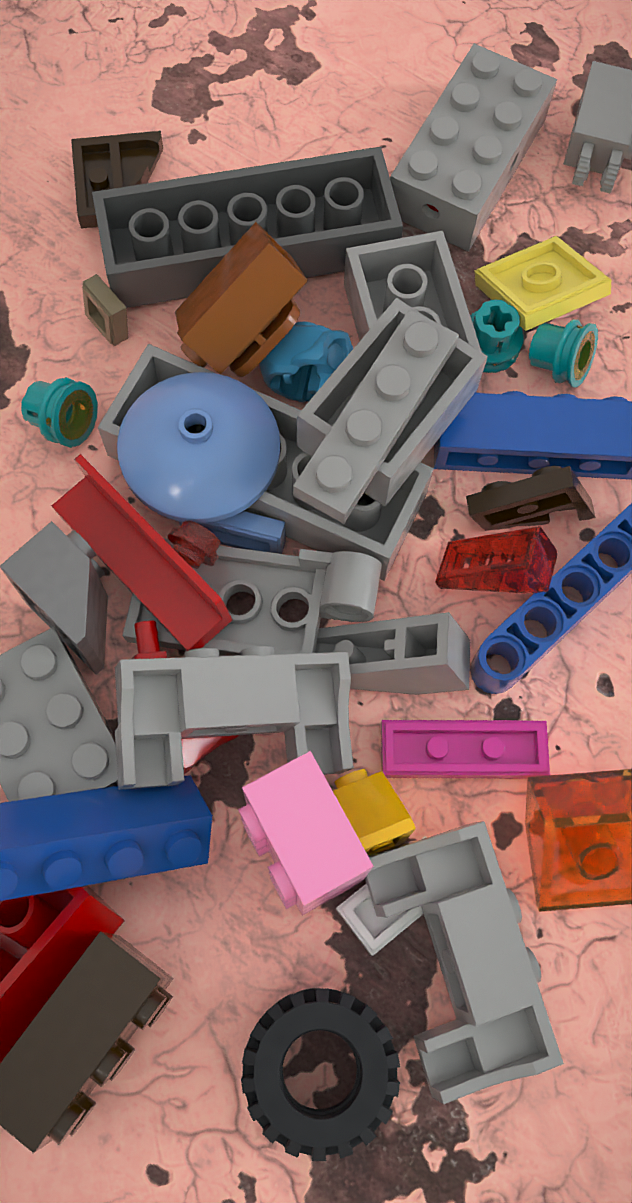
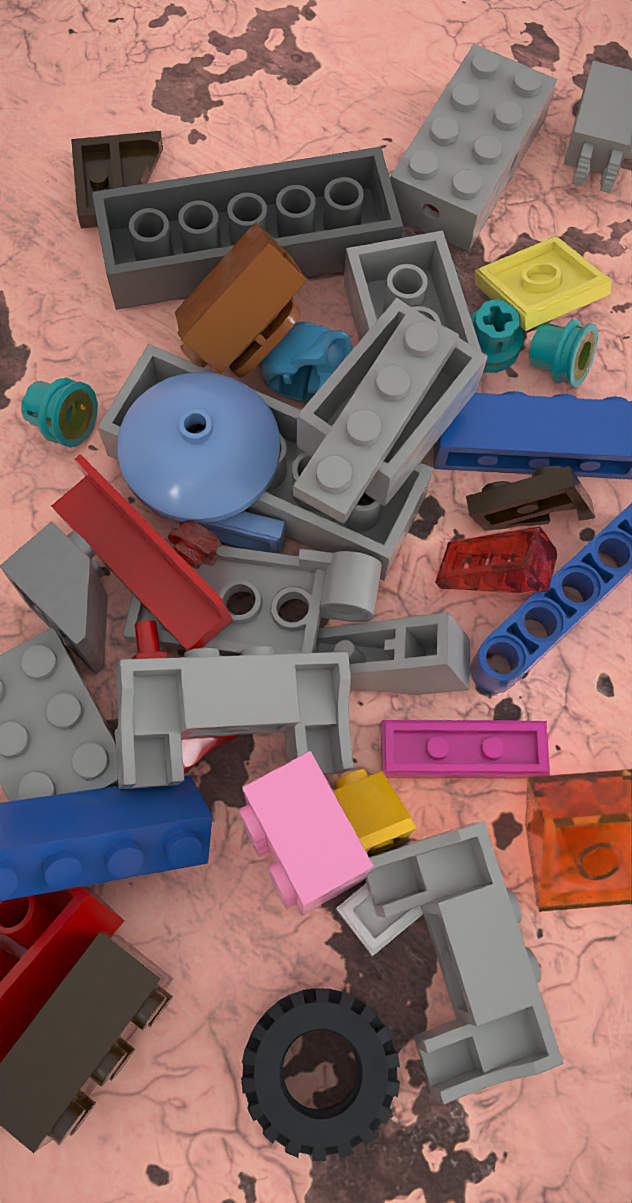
(105, 310): dark tan tile -> none

